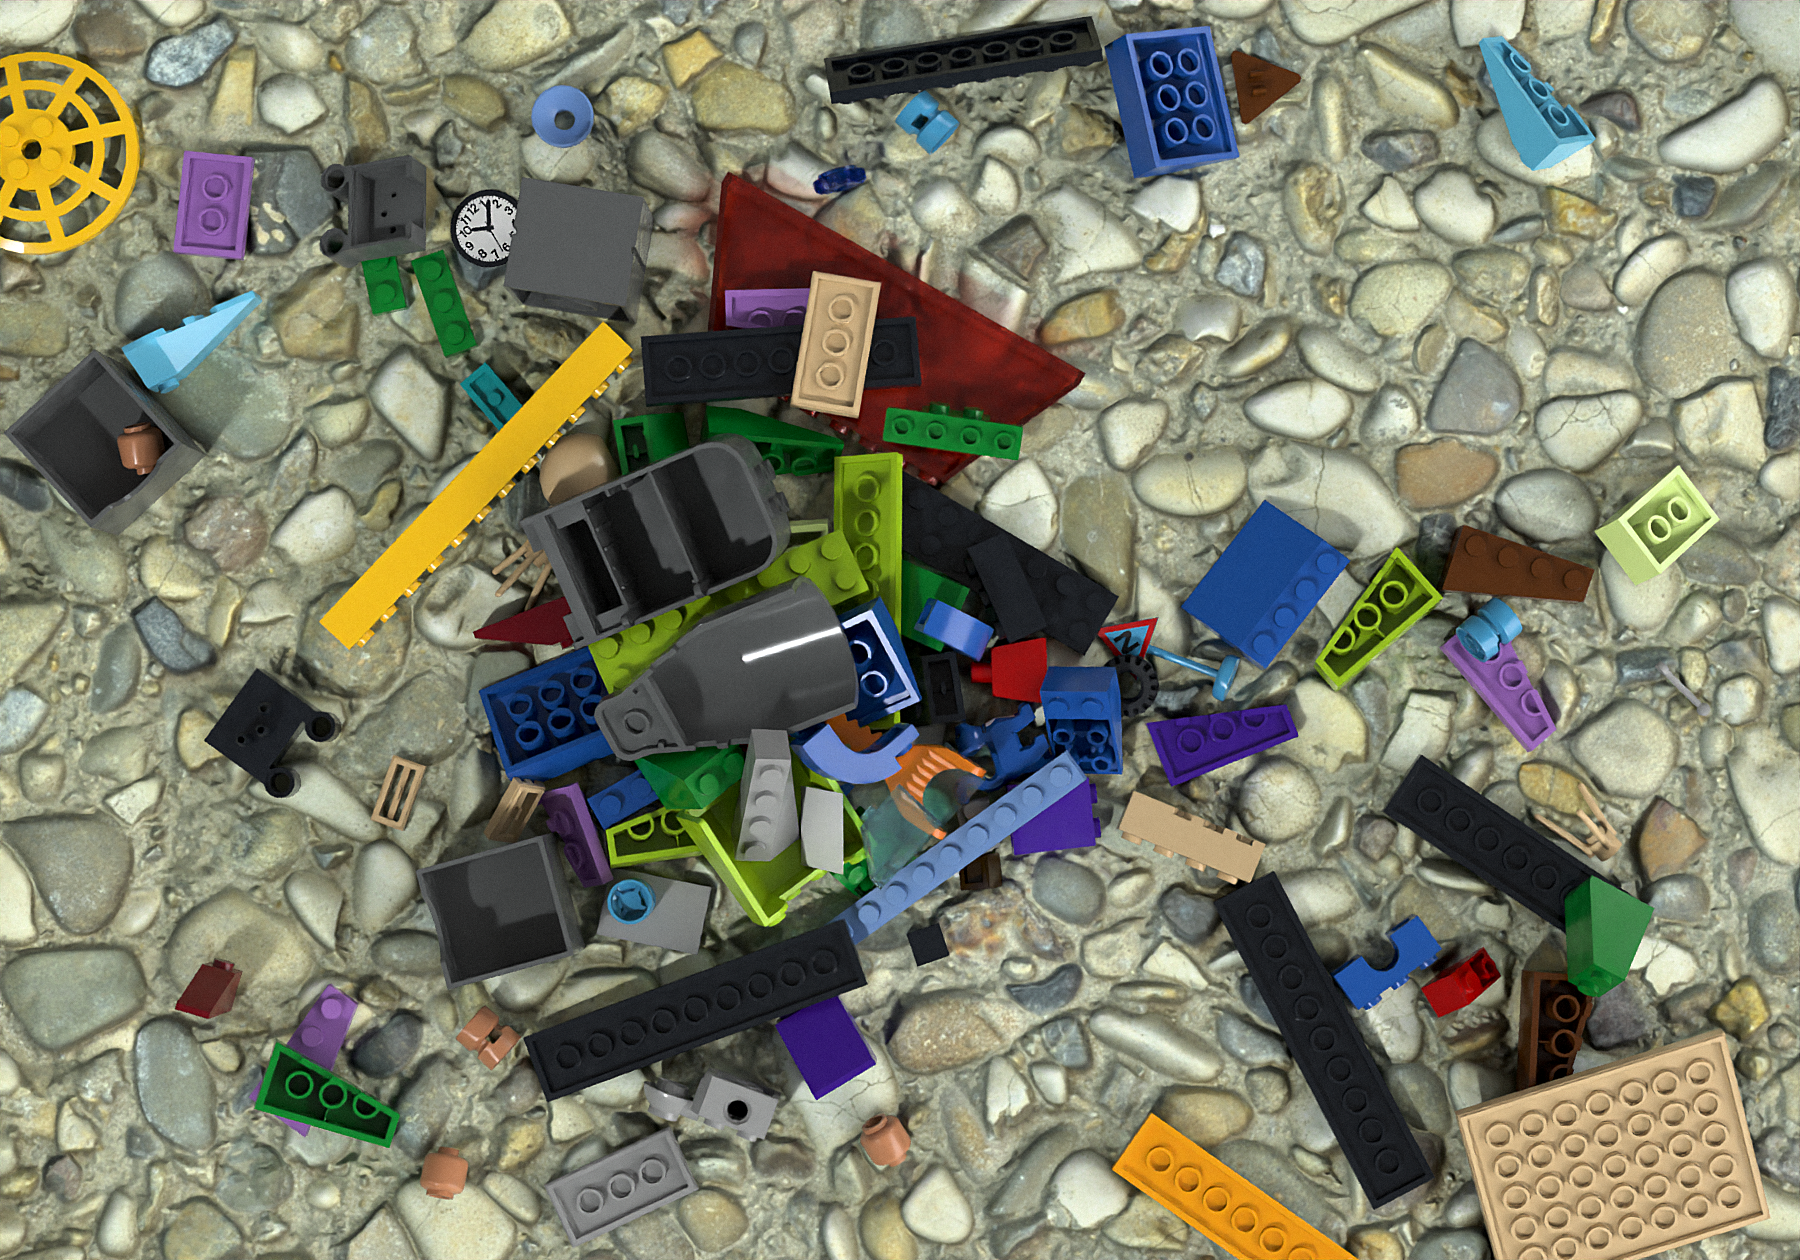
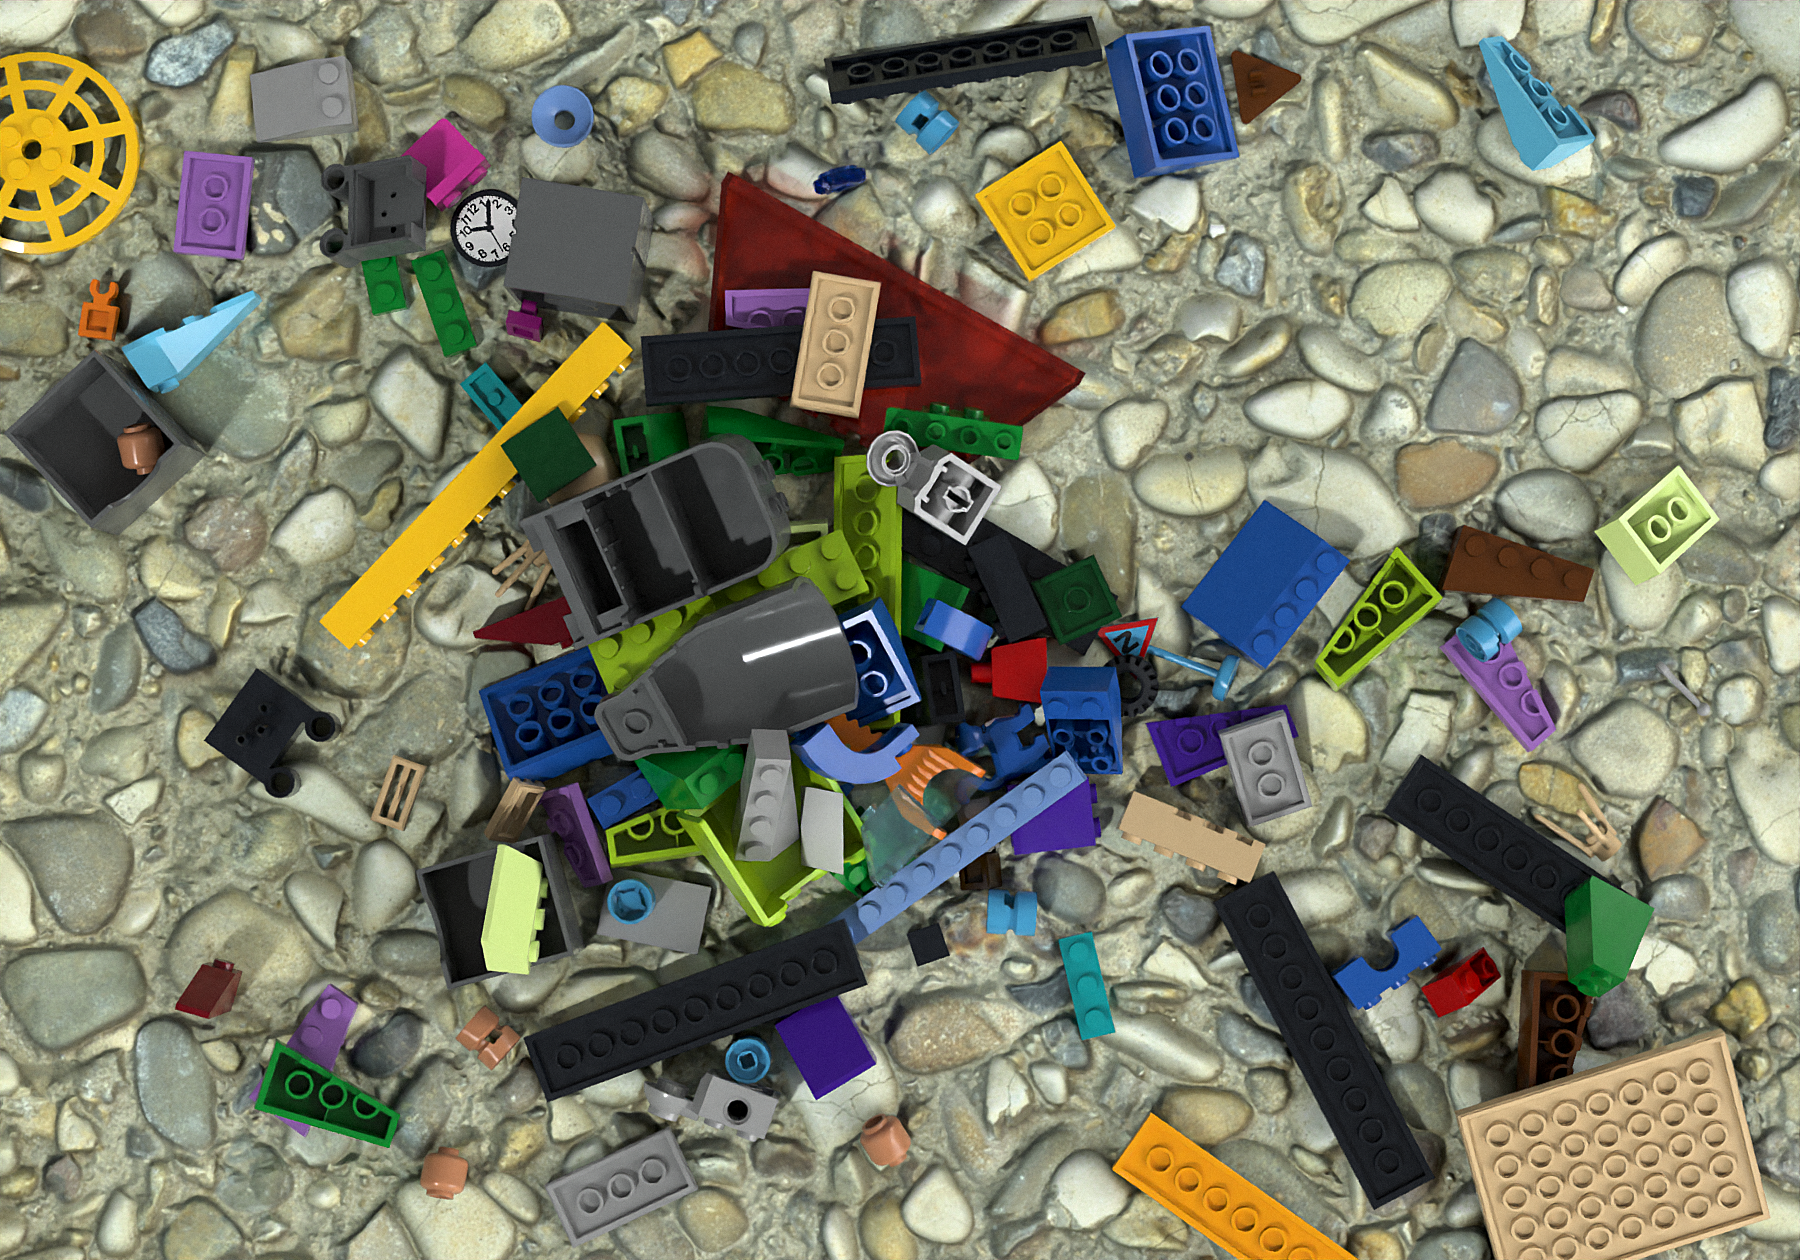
(99, 318): none -> orange plate
(304, 100): none -> light grey slope
(449, 162): none -> dark pink bracket
(514, 912): none -> yellowish green slope
(525, 323): none -> magenta tile
(548, 455): none -> dark green tile
(748, 1059): none -> dark azure wheel
(932, 483): none -> light grey brick
(1011, 912): none -> dark azure wheel
(1045, 211): none -> yellow plate
(1076, 600): none -> dark green tile
(1086, 985): none -> teal plate
(1265, 768): none -> light grey tile

